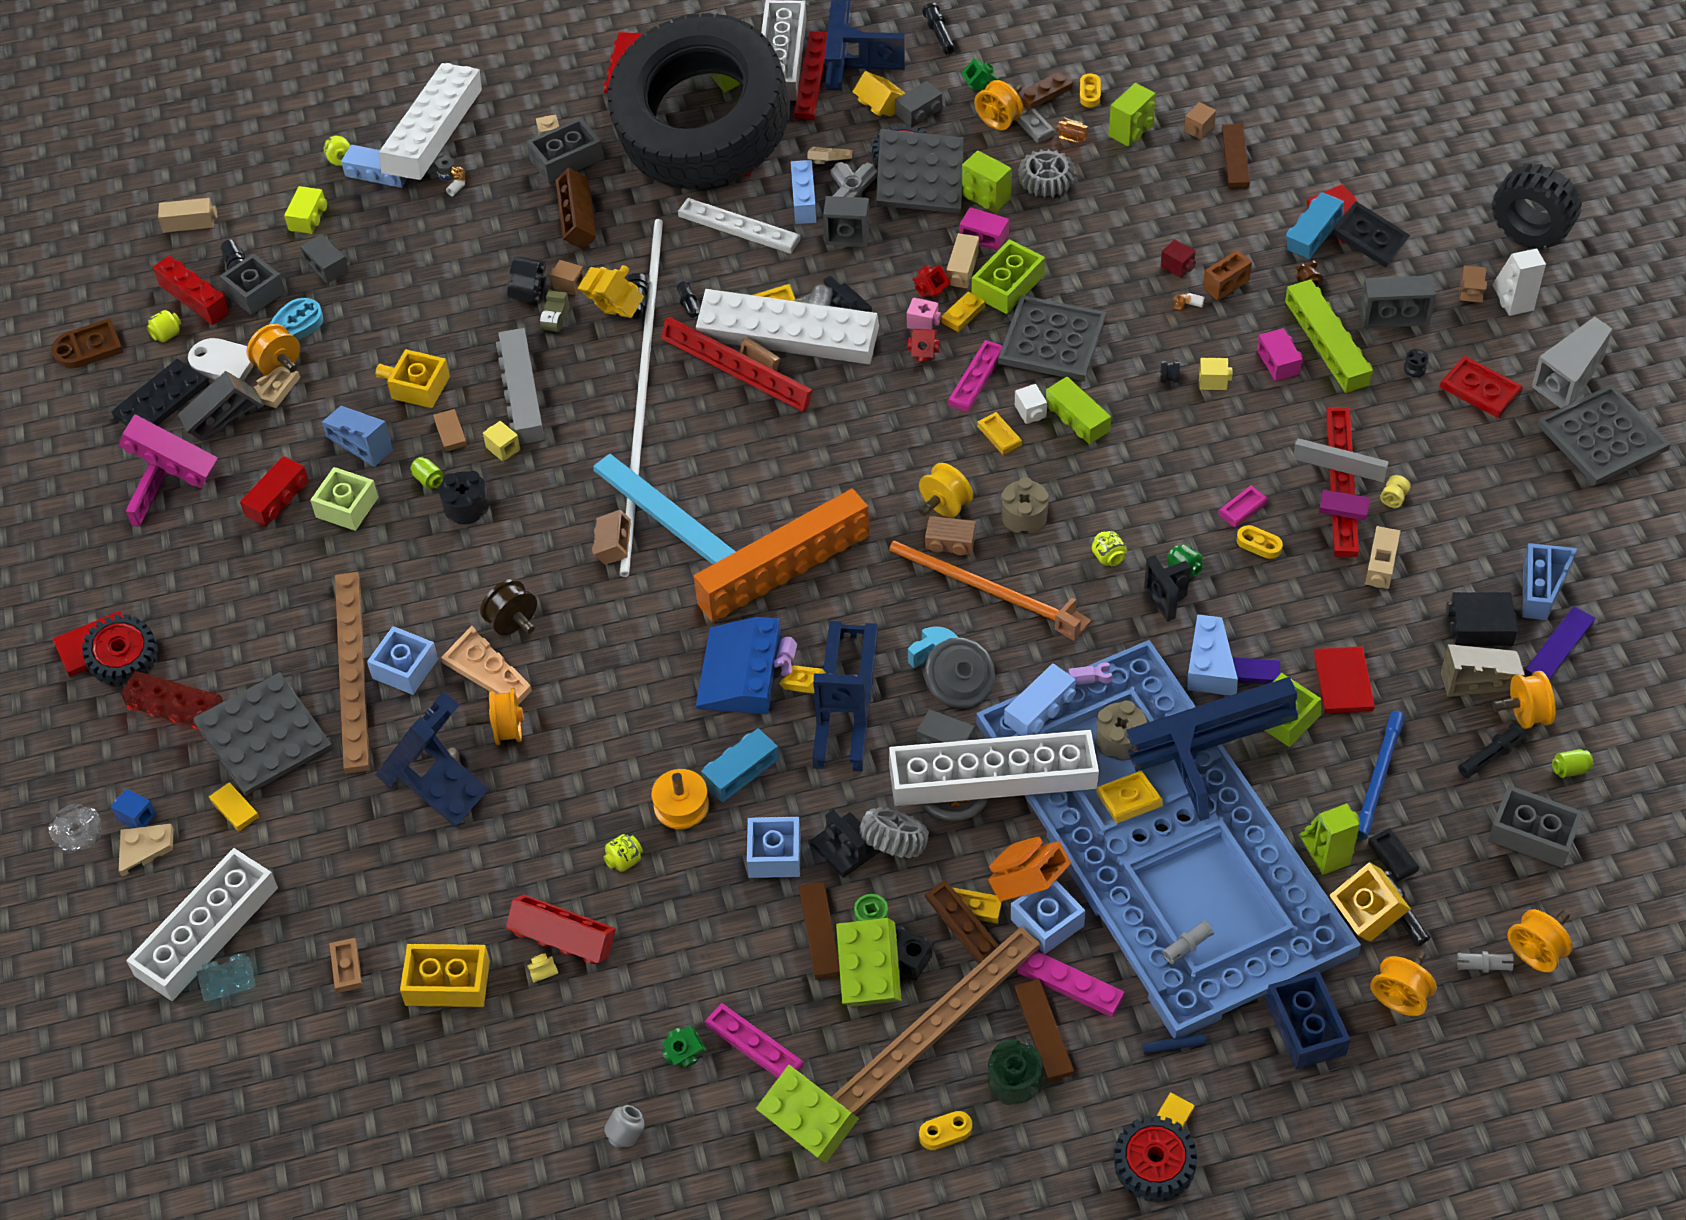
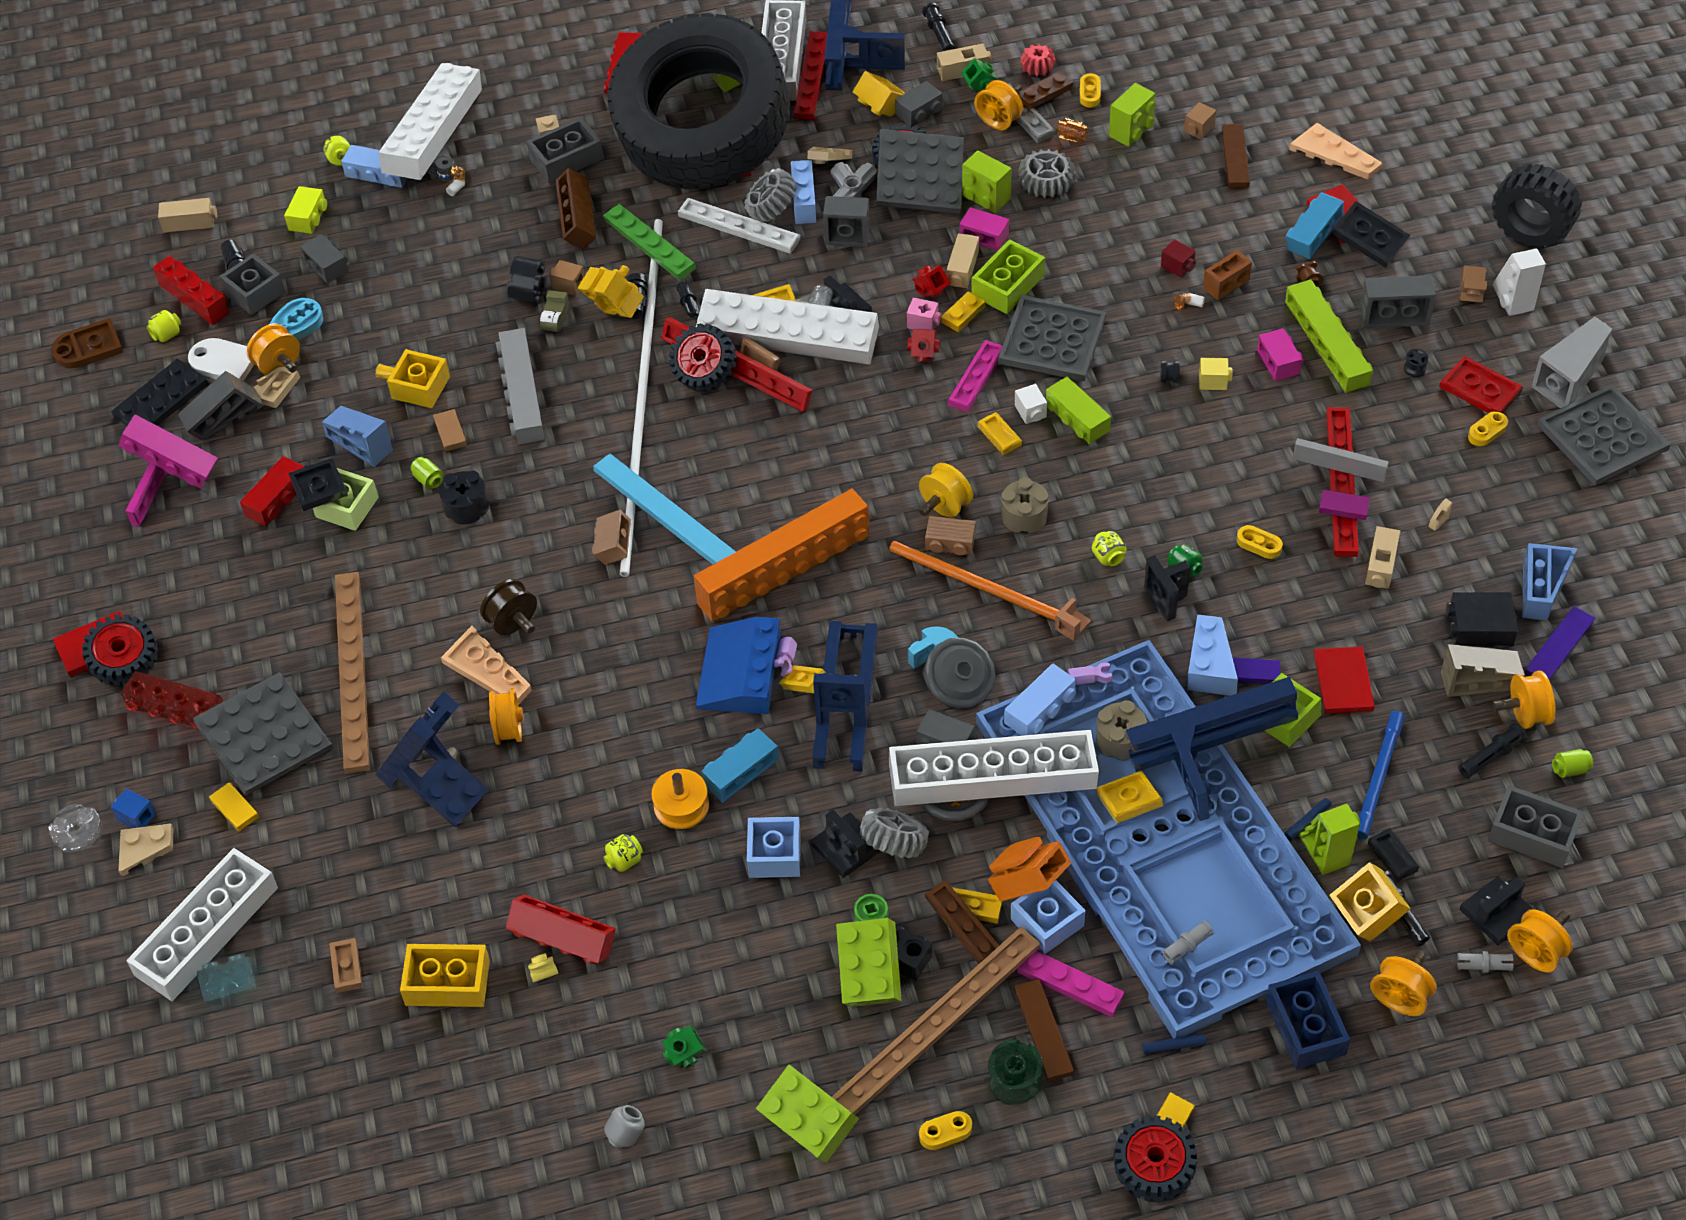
(318, 484): none -> black plate
(402, 660): light blue brick -> none
(501, 441): light yellow brick -> none
(649, 242): none -> bright green plate
(713, 368): none -> wheel
(751, 1041): dark pink tile -> none
(770, 195): none -> light grey gear
(819, 930): reddish brown tile -> none
(954, 61): none -> tan brick
(1037, 60): none -> coral gear
(1243, 506): dark pink tile -> none
(1306, 820): none -> dark blue piece
(1336, 151): none -> light nougat wing
(1393, 494): light yellow wheel -> none
(1441, 515): none -> tan tile
(1490, 426): none -> yellow plate
(1497, 907): none -> black bracket

